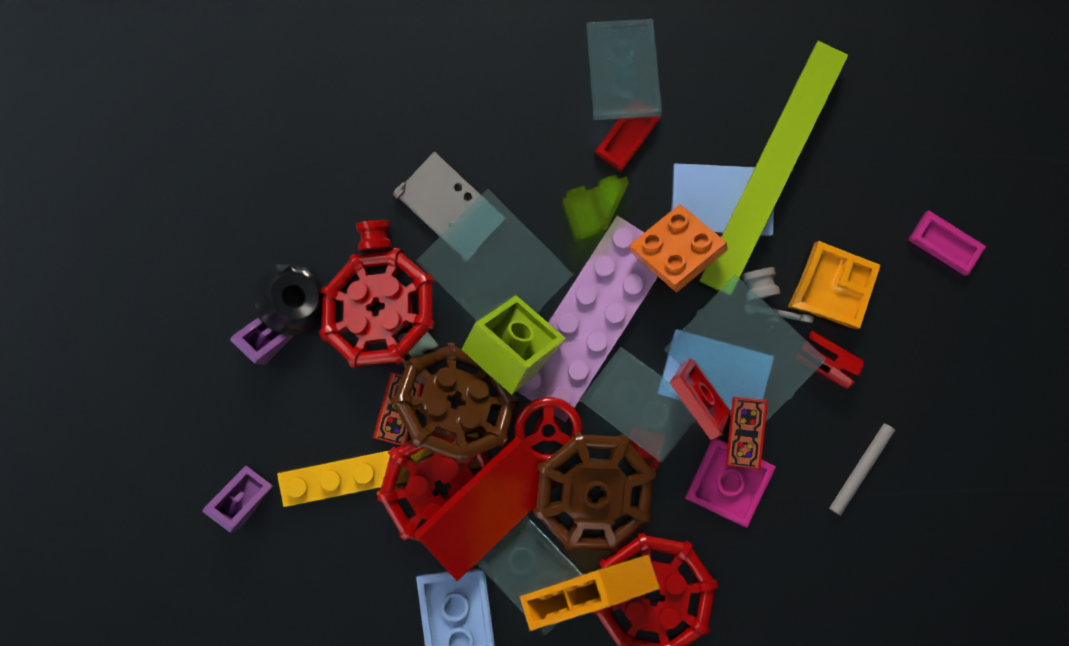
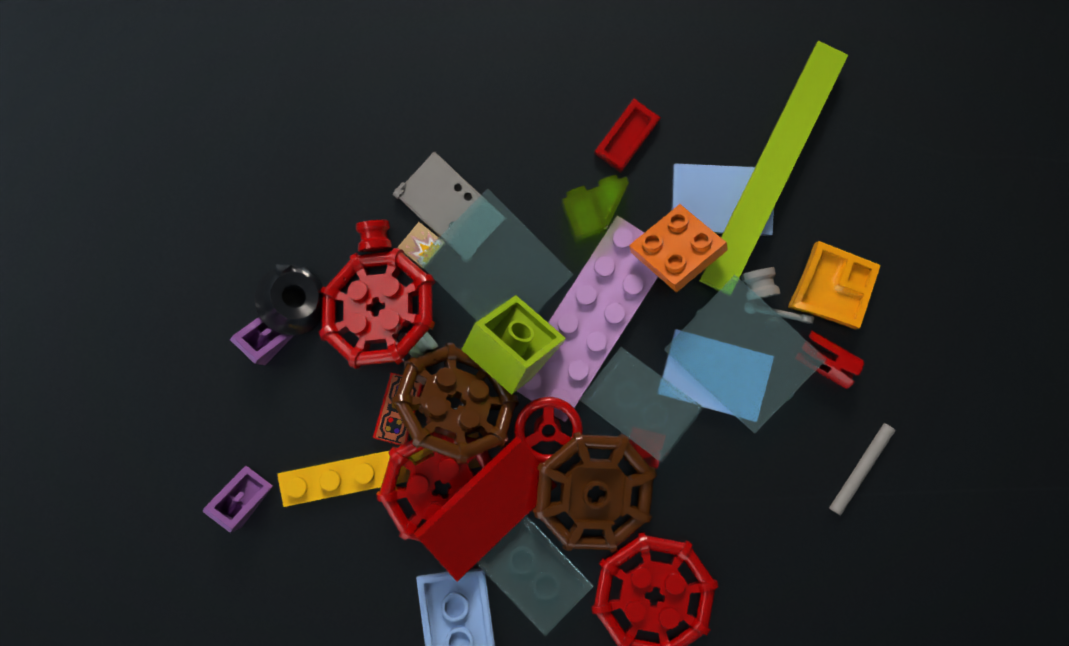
(417, 242): none -> tan tile
(589, 592): light orange brick -> none
(623, 69): clear light blue tile -> none
(701, 398): red tile -> none
(728, 489): dark pink tile -> none
(746, 432): tile -> none
(947, 243): dark pink tile -> none

